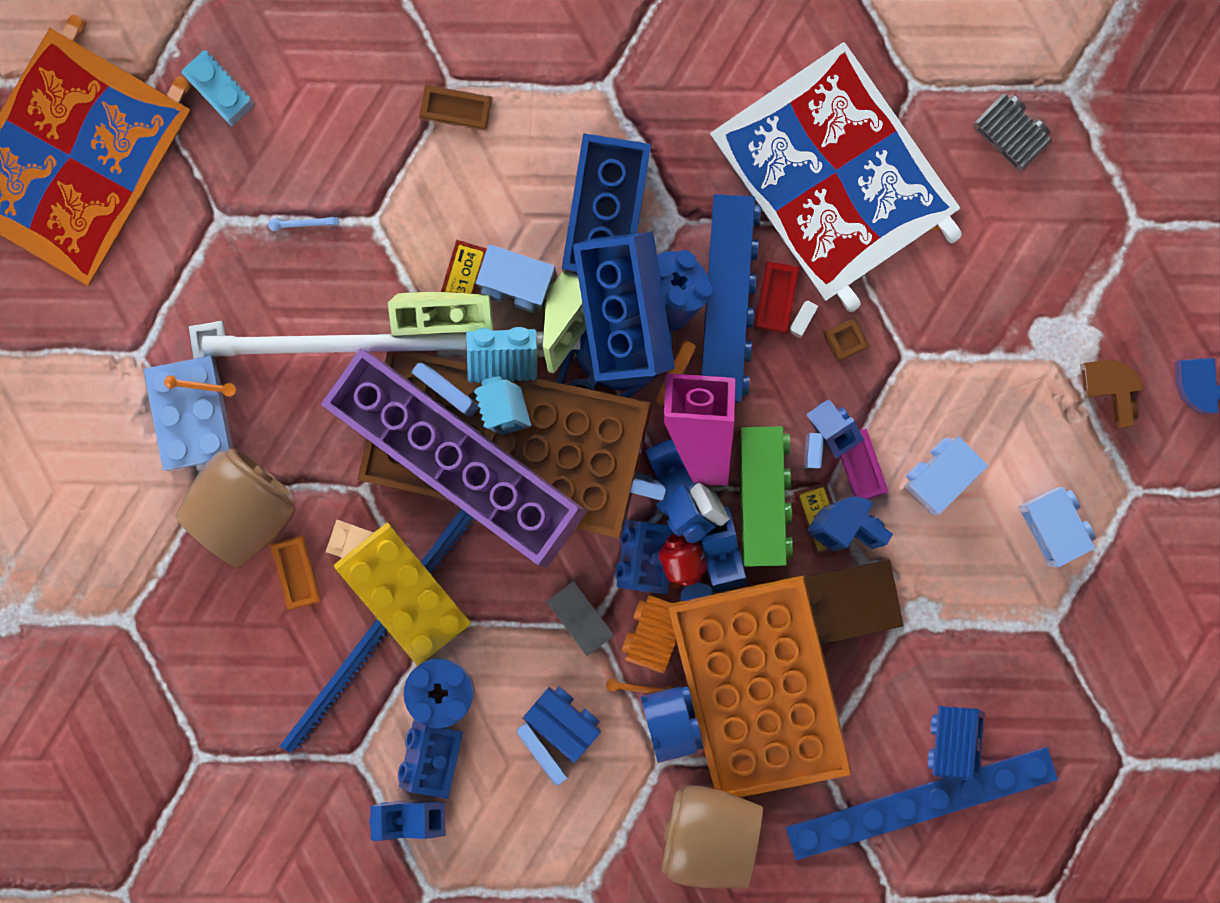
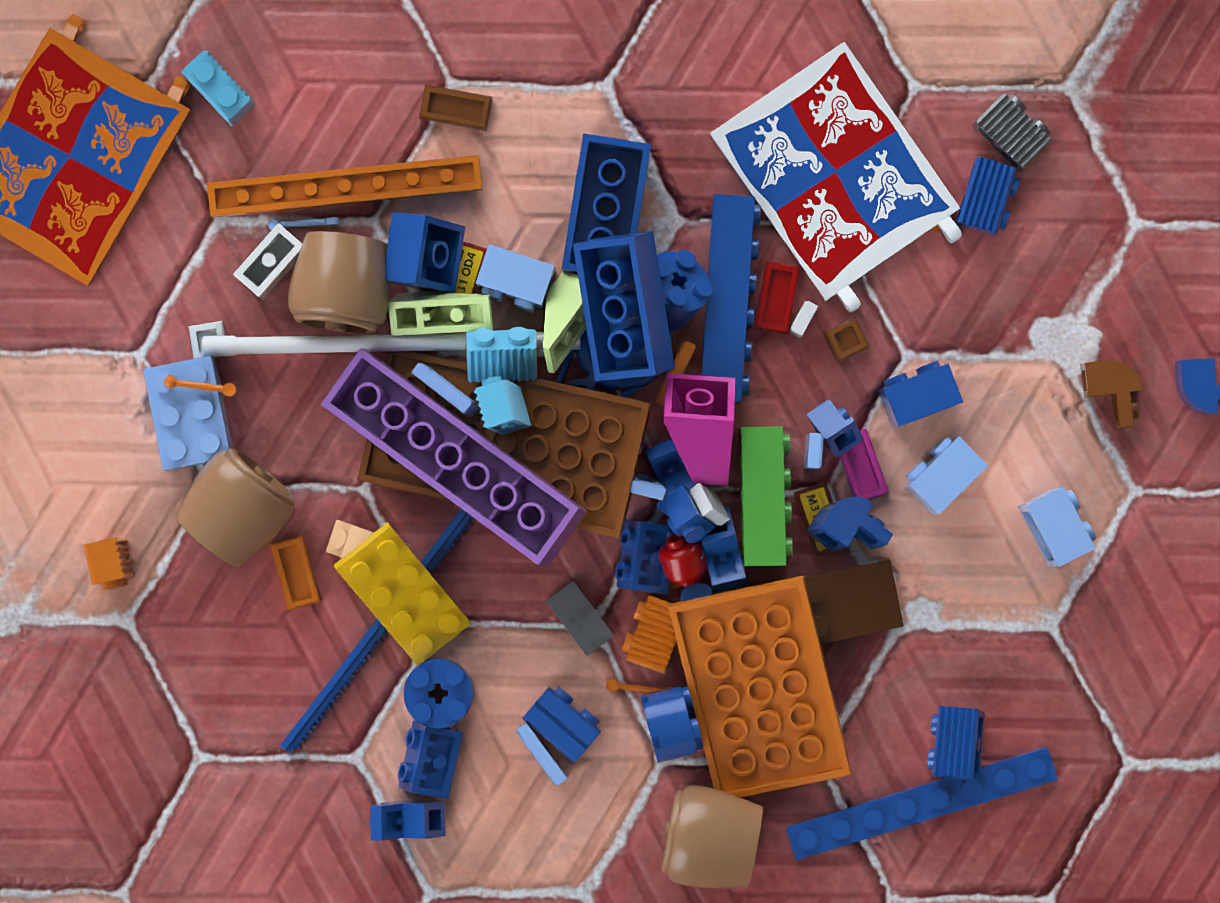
(109, 563): none -> orange brick
(269, 261): none -> white brick
(340, 283): none -> medium nougat piece
(344, 186): none -> orange plate
(423, 252): none -> blue brick
(920, 395): none -> blue brick
(987, 196): none -> blue brick

